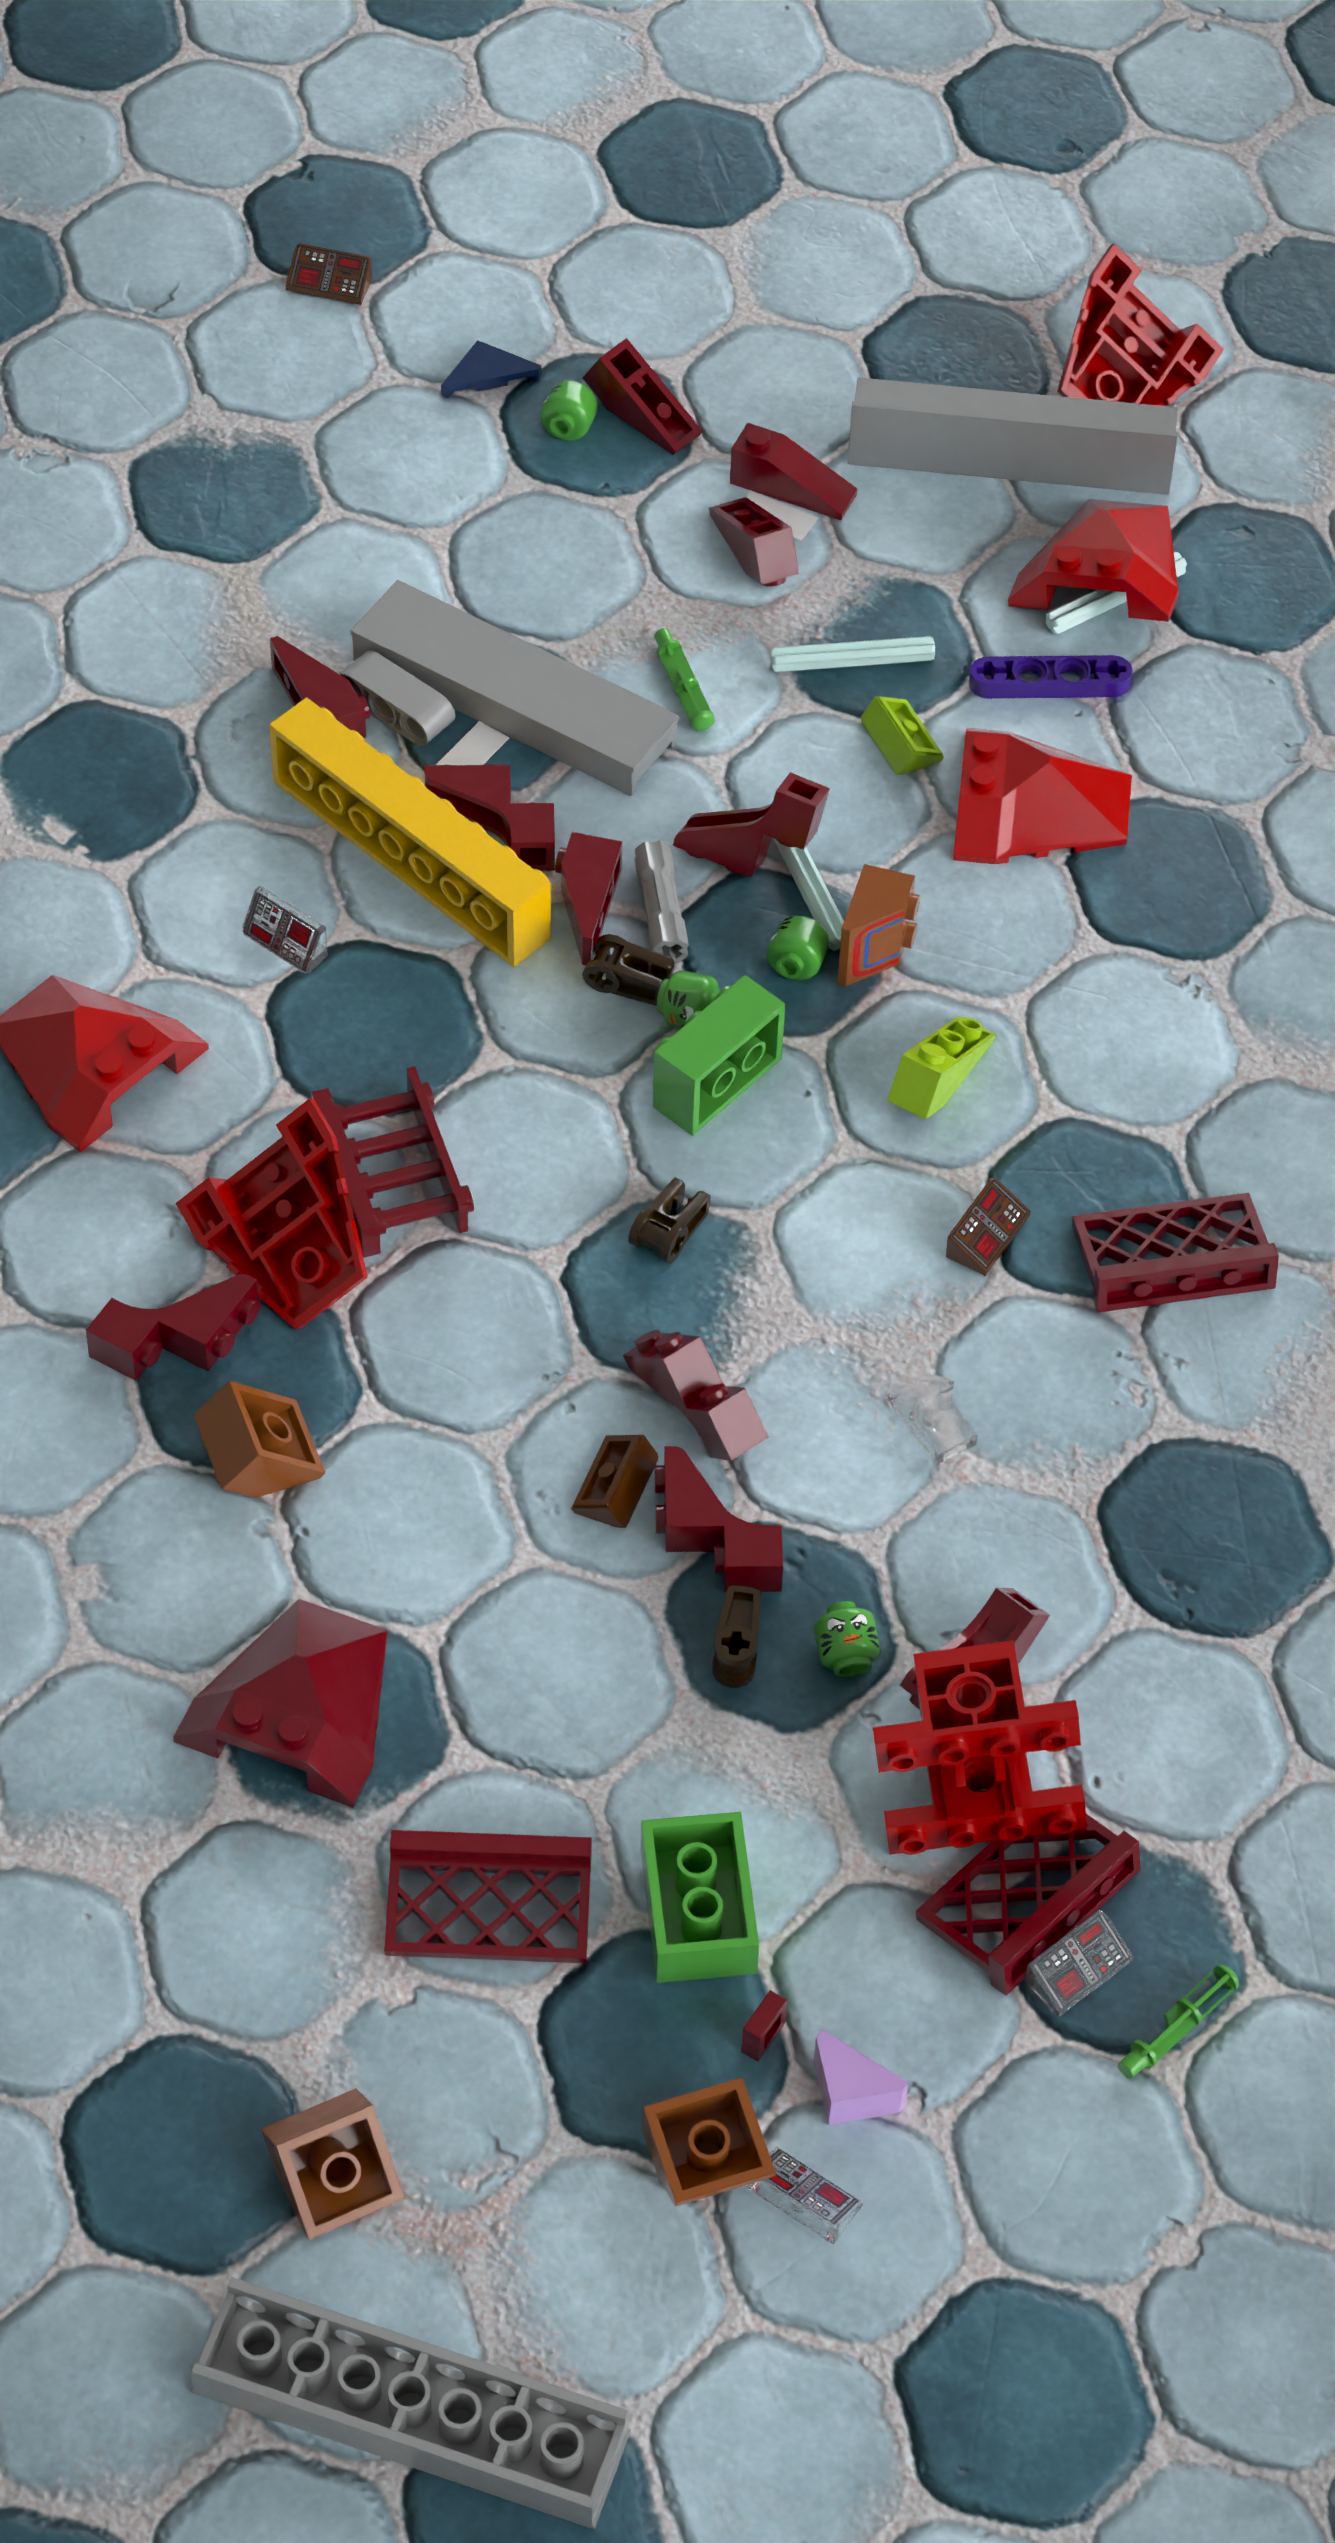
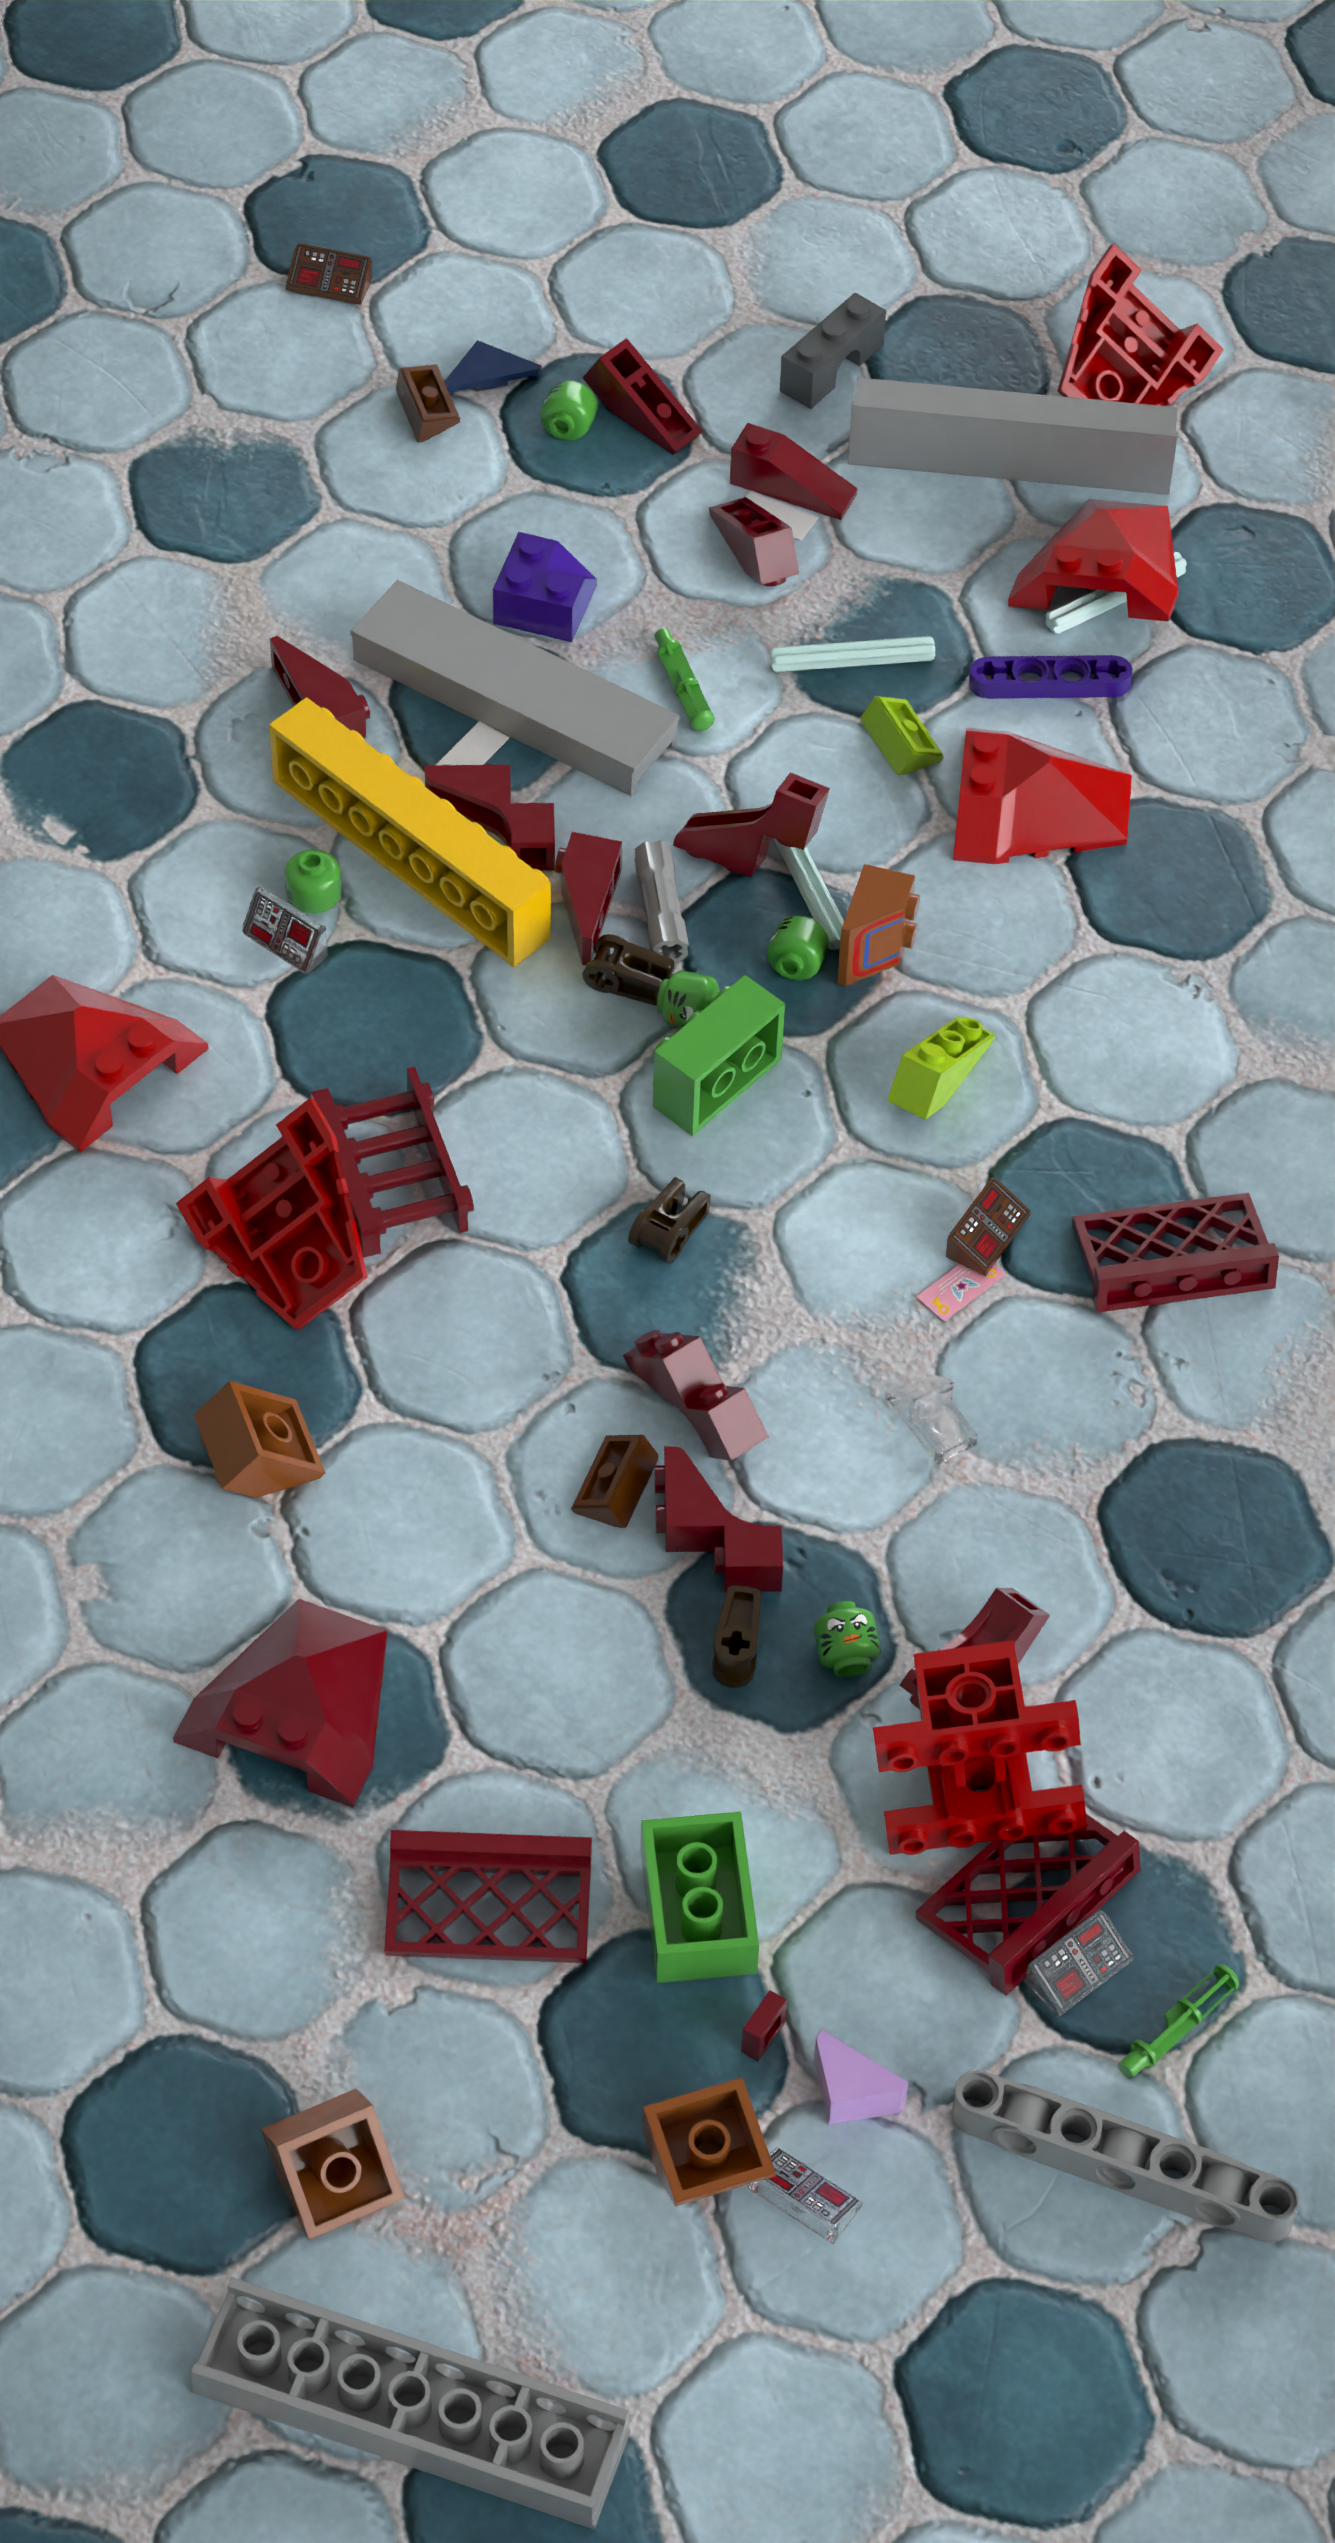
(193, 1328): dark red arch -> none
(313, 881): none -> bright green head
(399, 698): light grey beam -> none
(426, 401): none -> reddish brown slope
(542, 589): none -> dark purple slope
(849, 332): none -> dark grey arch
(957, 1290): none -> bright pink sticker
(1124, 2156): none -> light grey beam

